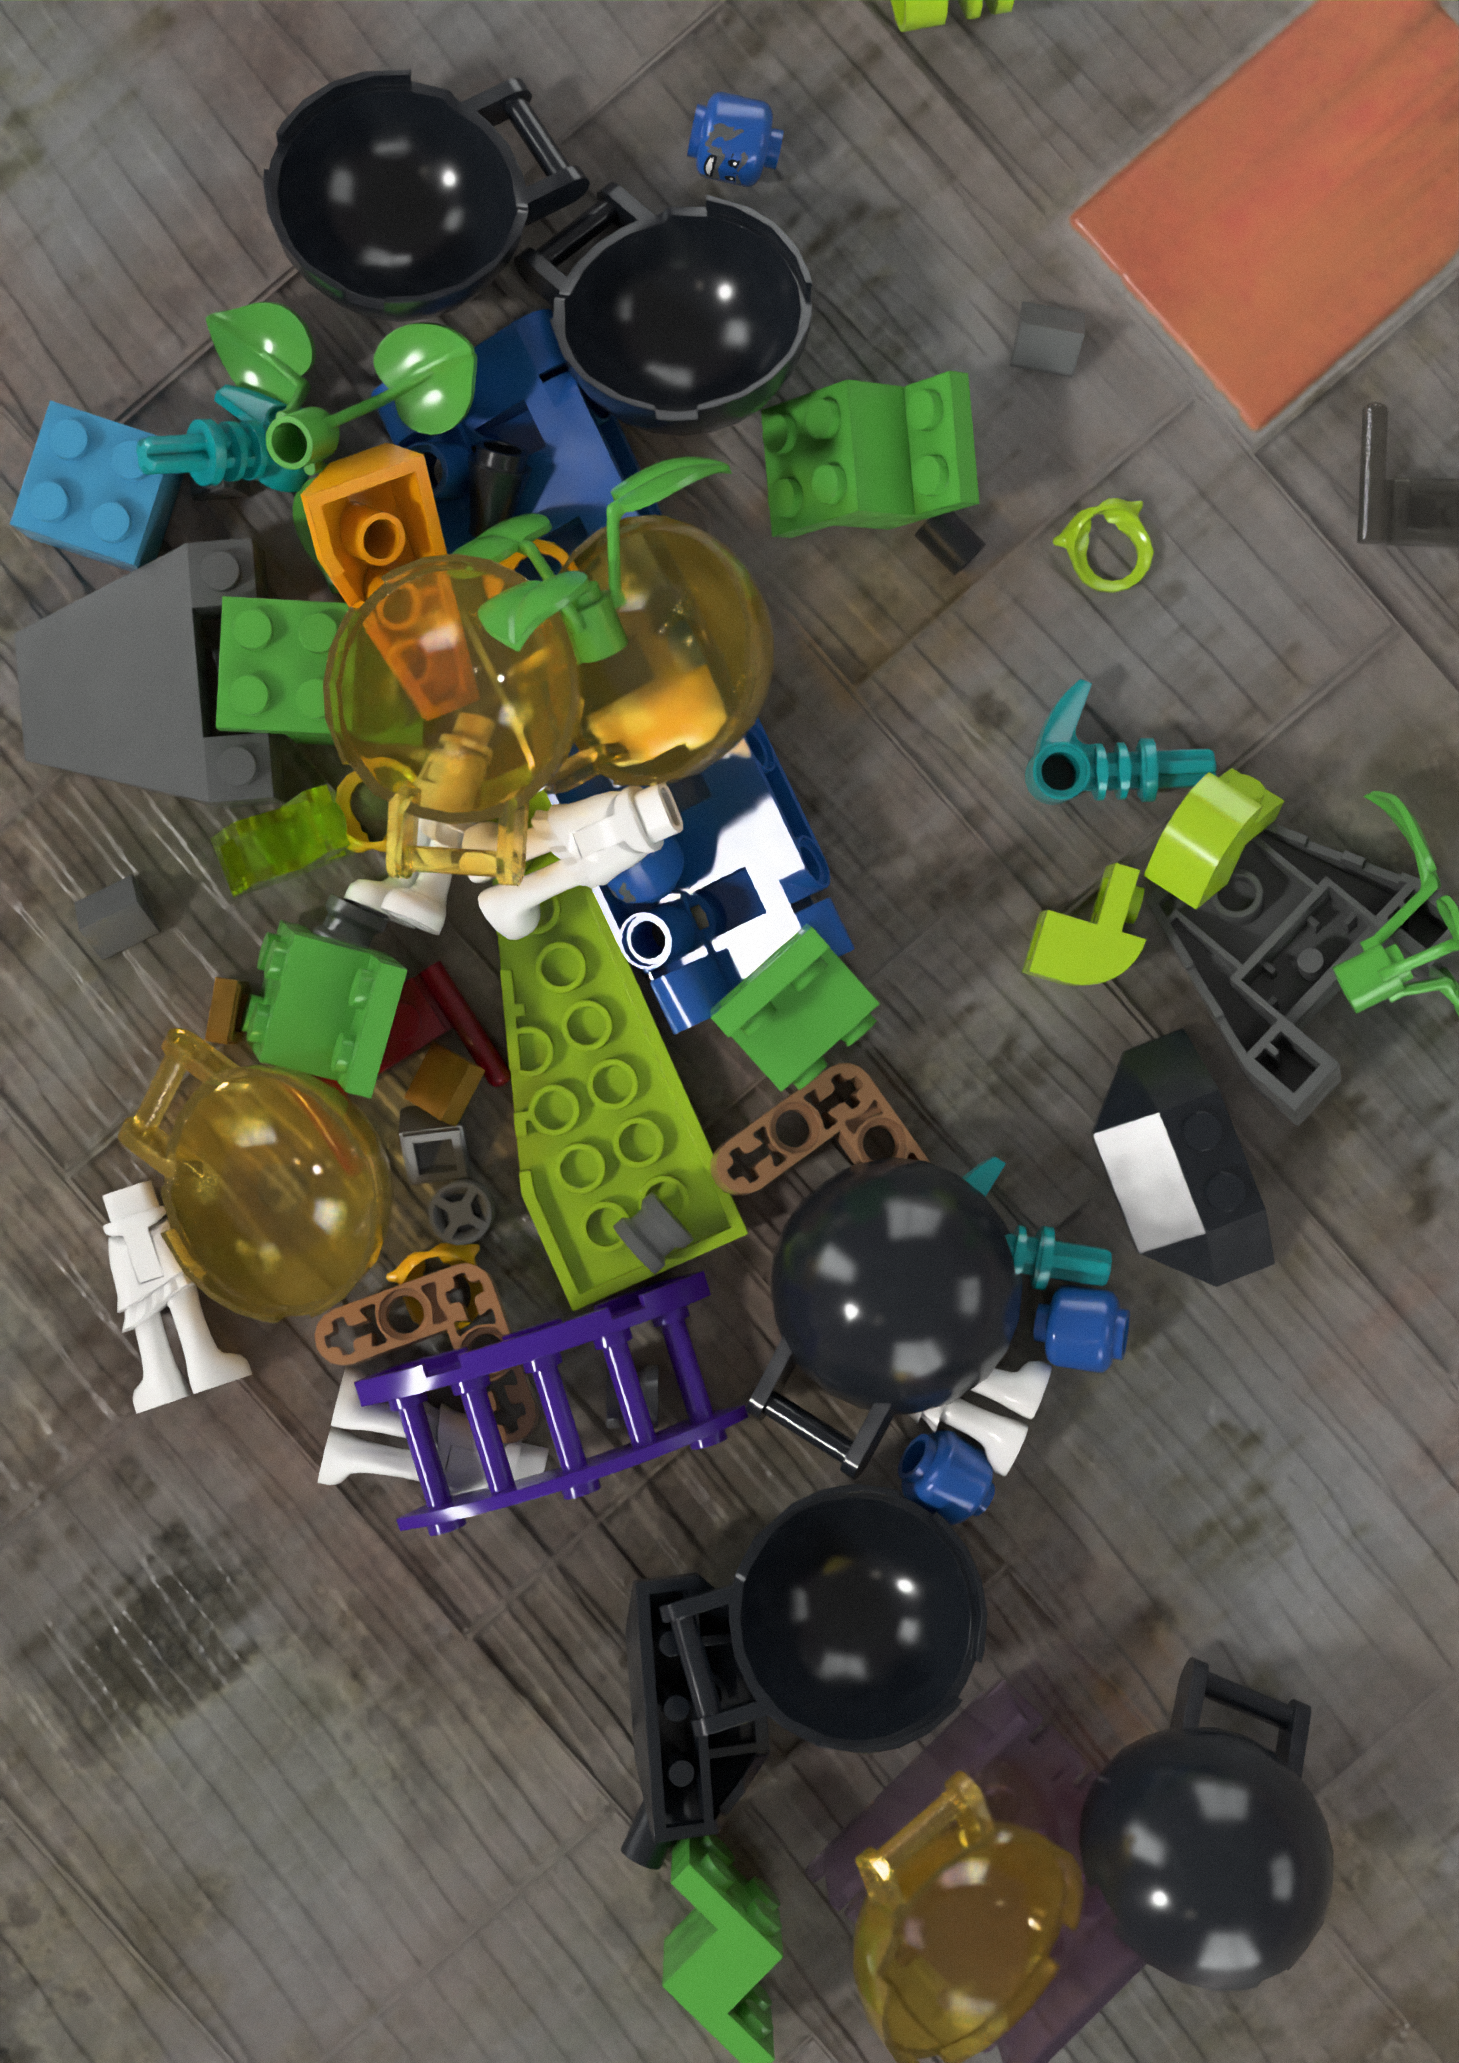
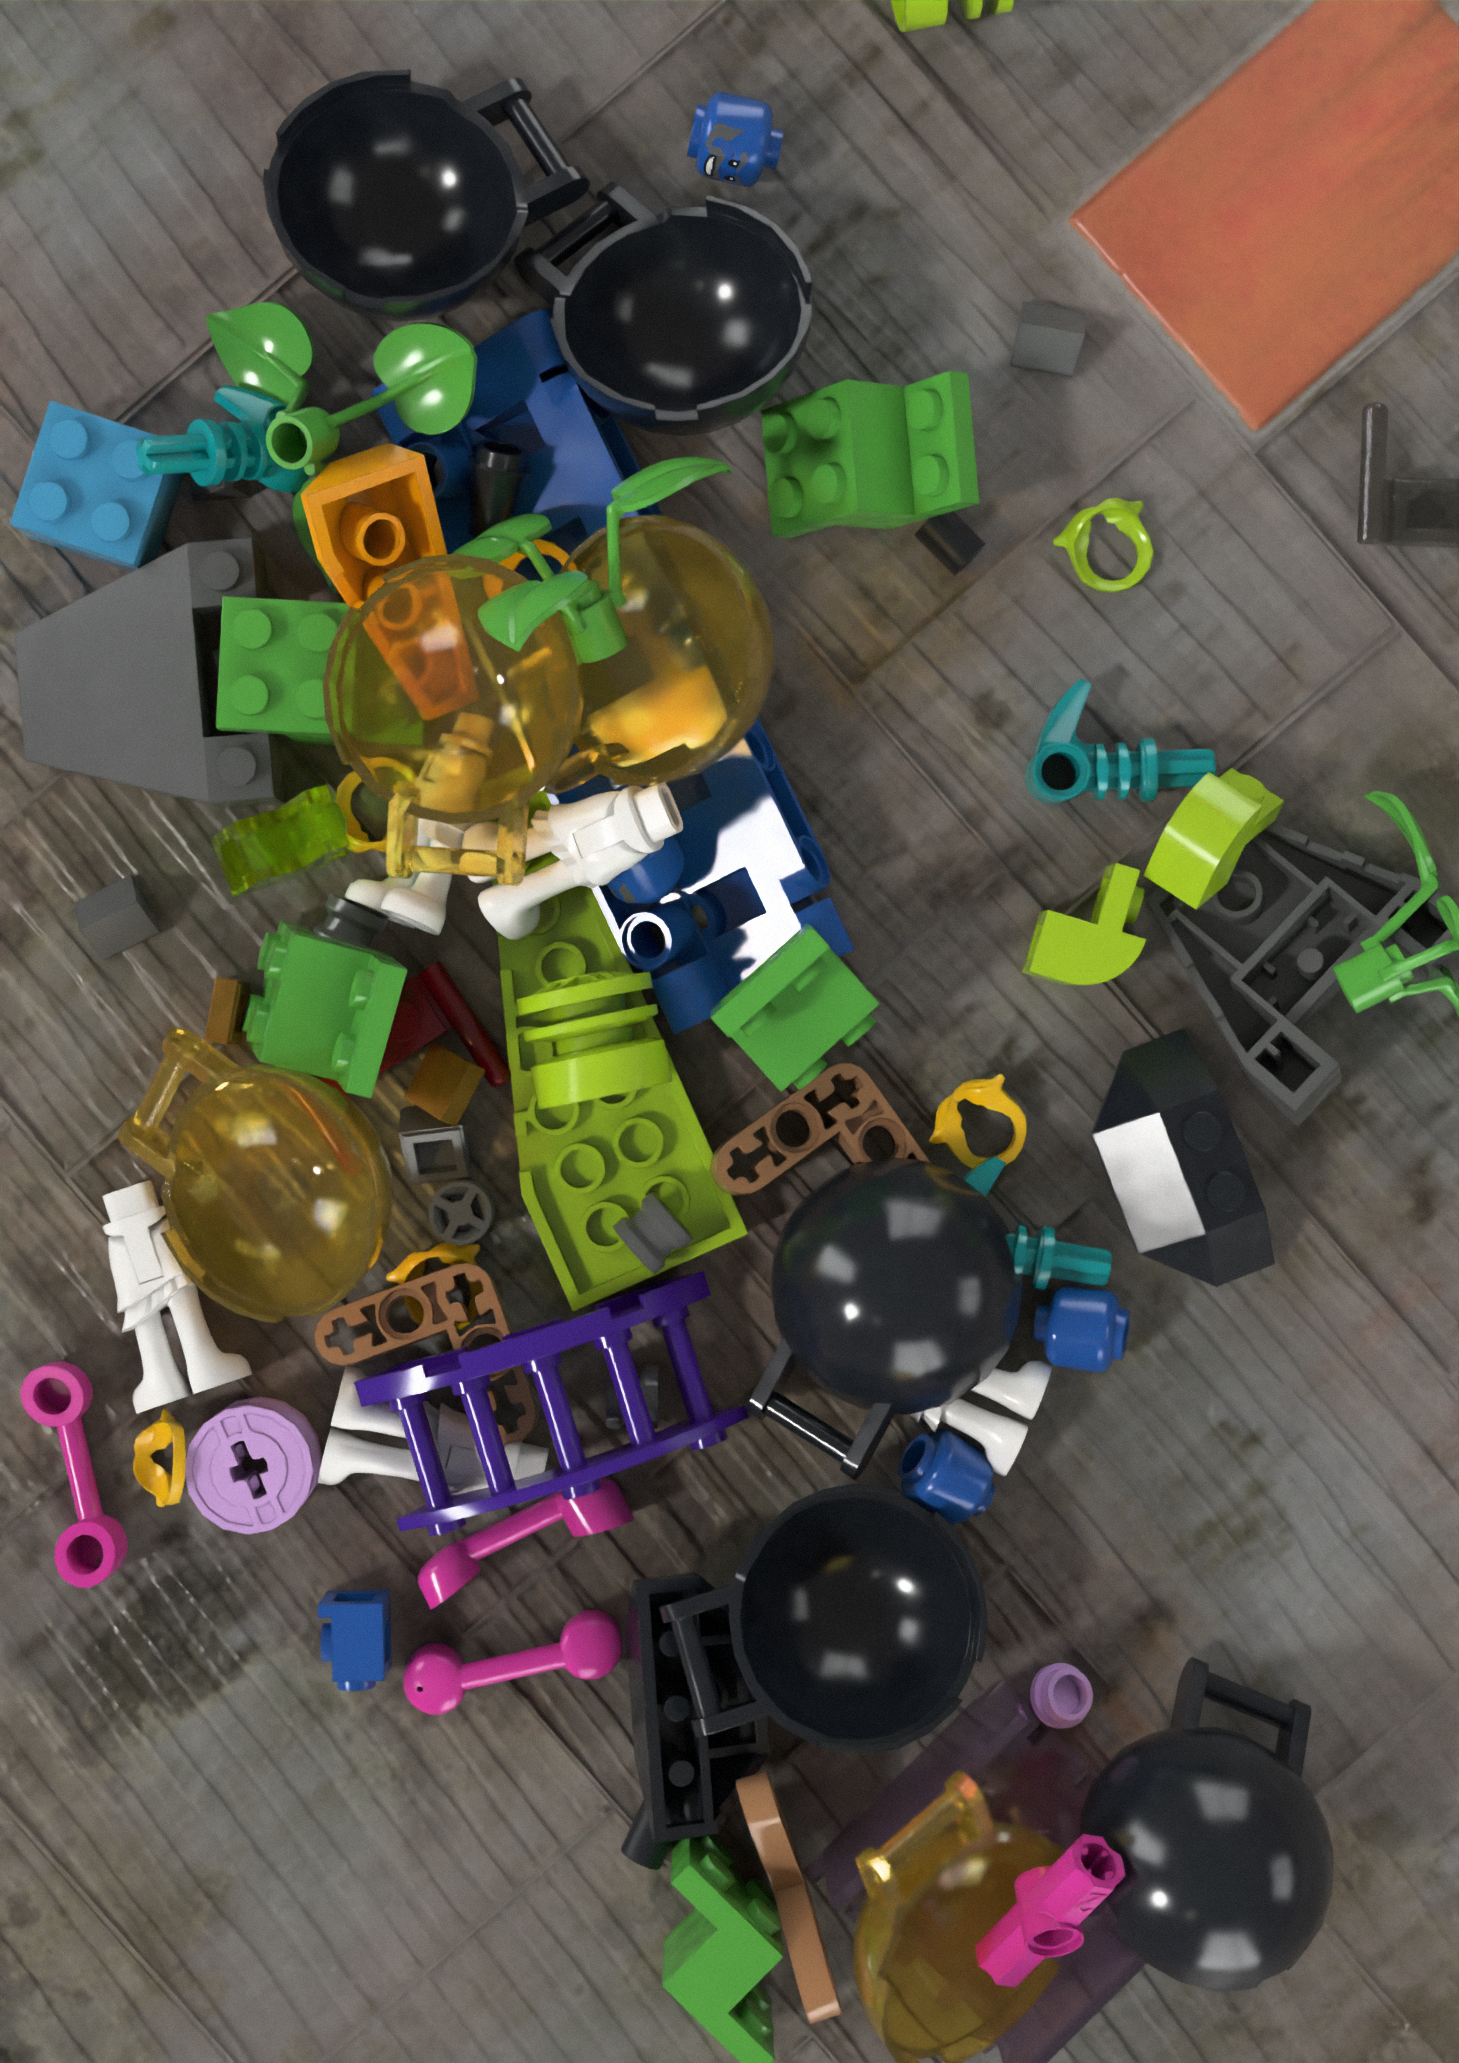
(59, 1398): none -> dark pink piece
(152, 1476): none -> yellow piece
(246, 1499): none -> lavender piece
(357, 1637): none -> blue brick
(439, 1676): none -> dark pink piece
(584, 1516): none -> dark pink piece
(594, 1039): none -> lime wheel
(791, 1894): none -> medium nougat beam
(991, 1096): none -> yellow piece
(1050, 1910): none -> dark pink piece
(1061, 1695): none -> lavender plate

